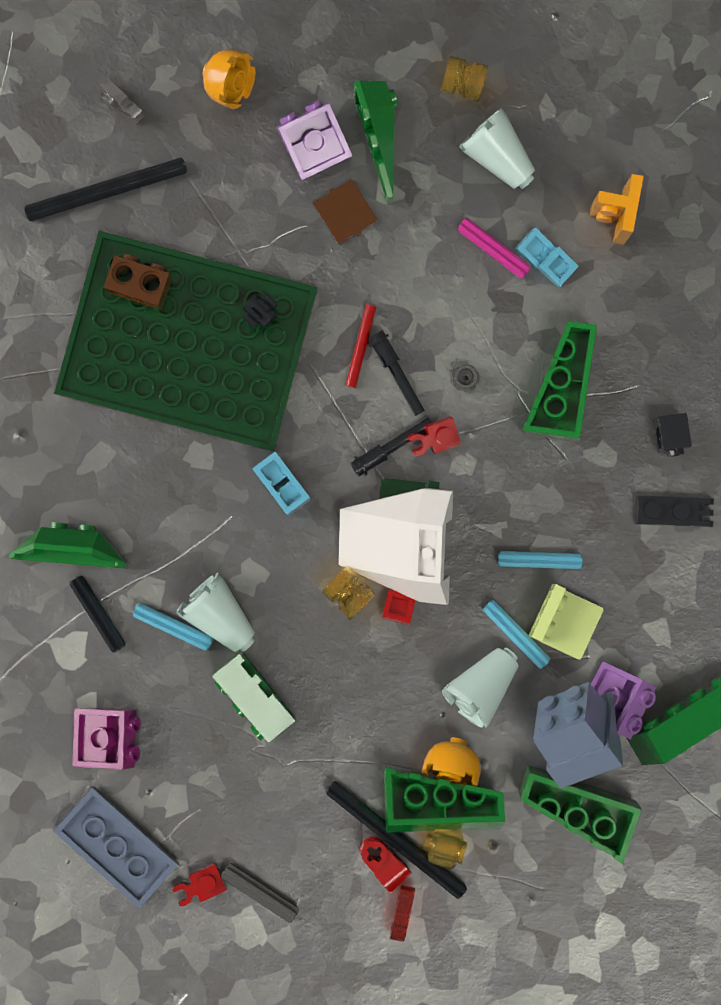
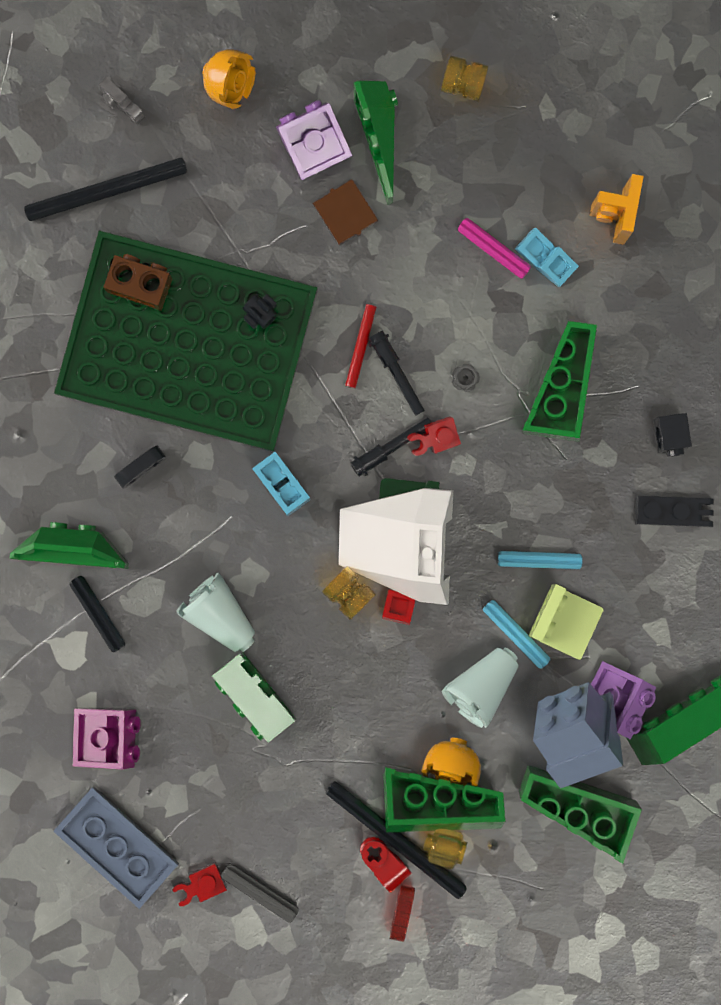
(140, 467): none -> black beam
(173, 626): medium azure axle -> none
(500, 151): light aqua cone -> none

